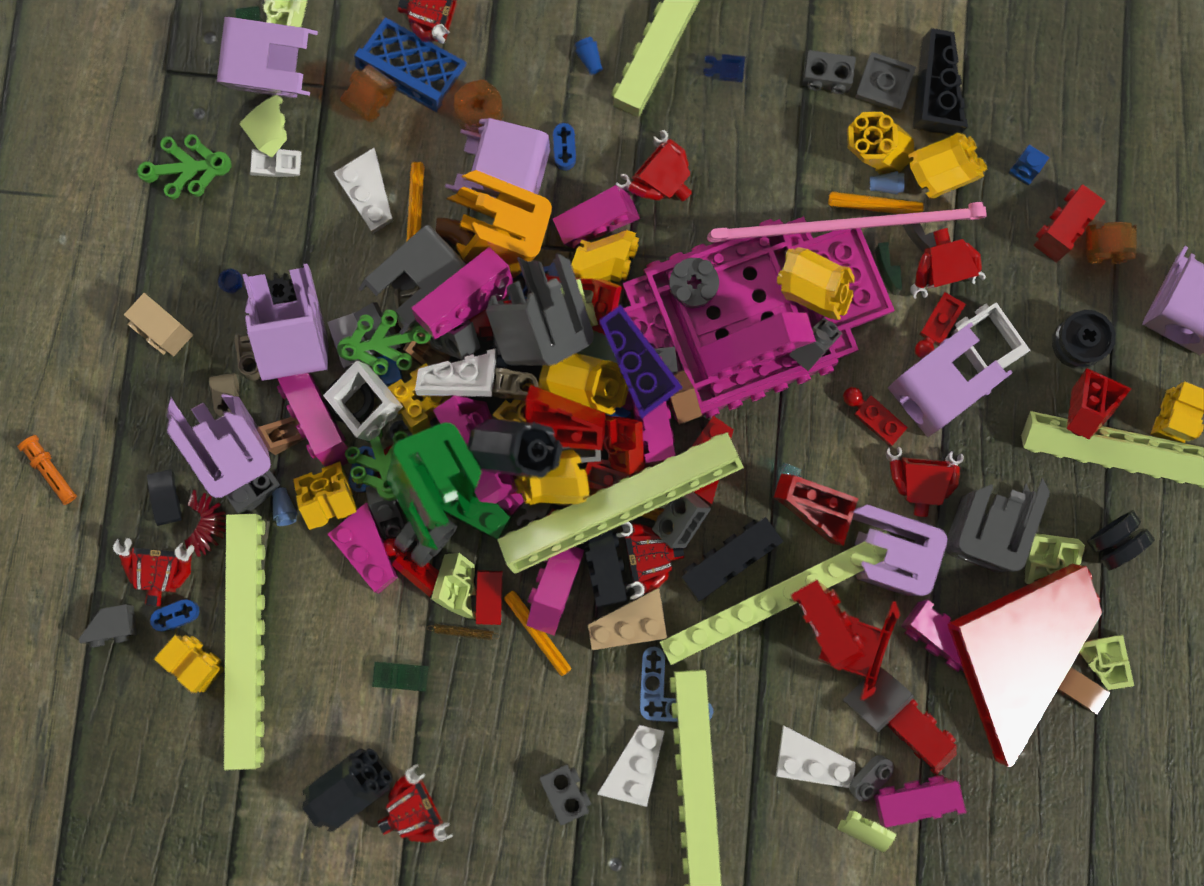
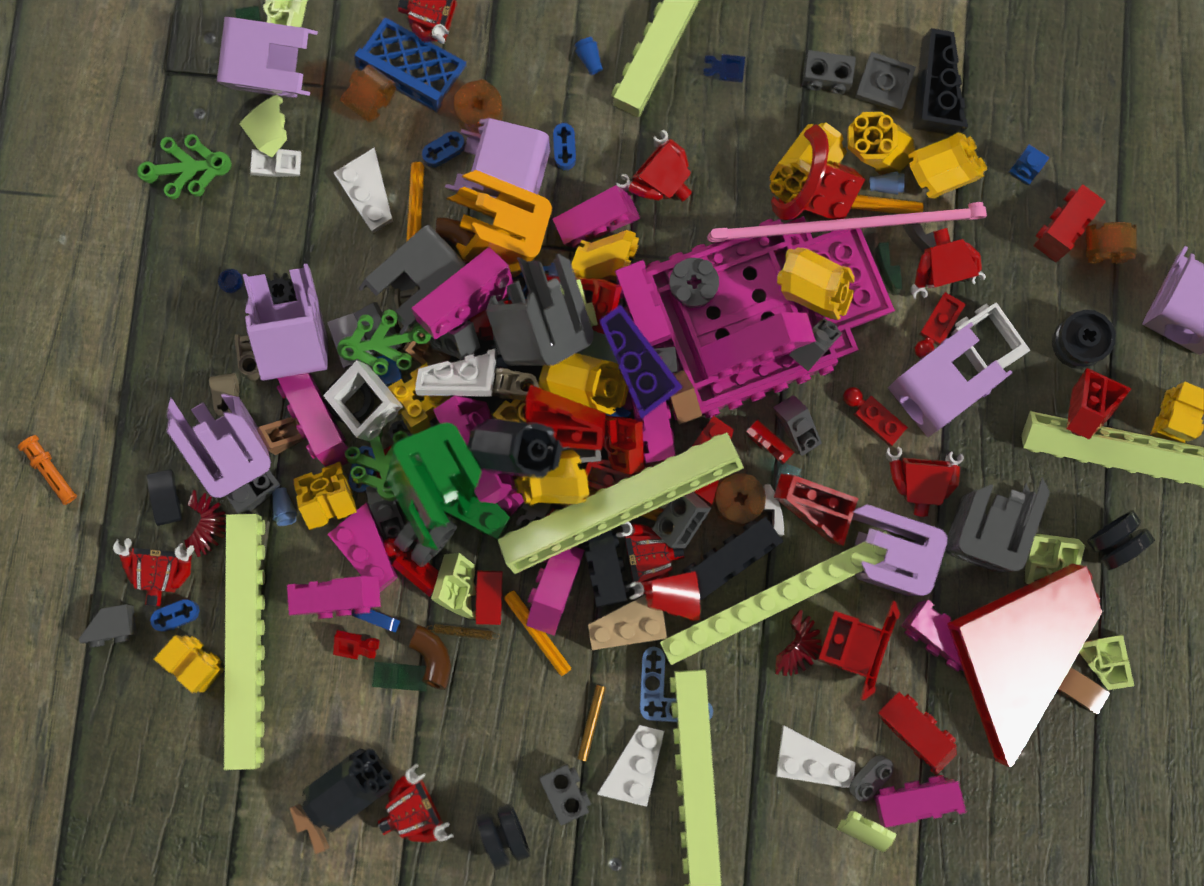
(157, 326): tan brick -> none
(302, 823): none -> medium nougat slope
(334, 596): none -> dark pink wedge
(351, 646): none -> red plate
(379, 619): none -> blue beam
(435, 655): none -> reddish brown cylinder
(440, 144): none -> blue beam
(500, 837): none -> black wheel
(591, 723): none -> pearl gold bar
(642, 302): none -> dark pink wedge
(675, 595): none -> red slope
(747, 487): none -> clear orange brick
(768, 440): none -> red slope
(772, 505): none -> white slope
(795, 166): none -> yellow brick
(798, 424): none -> dark grey slope
(800, 648): none -> dark red hair
(828, 189): none -> red piece
(830, 624): red wedge -> none
(884, 704): dark grey slope -> none

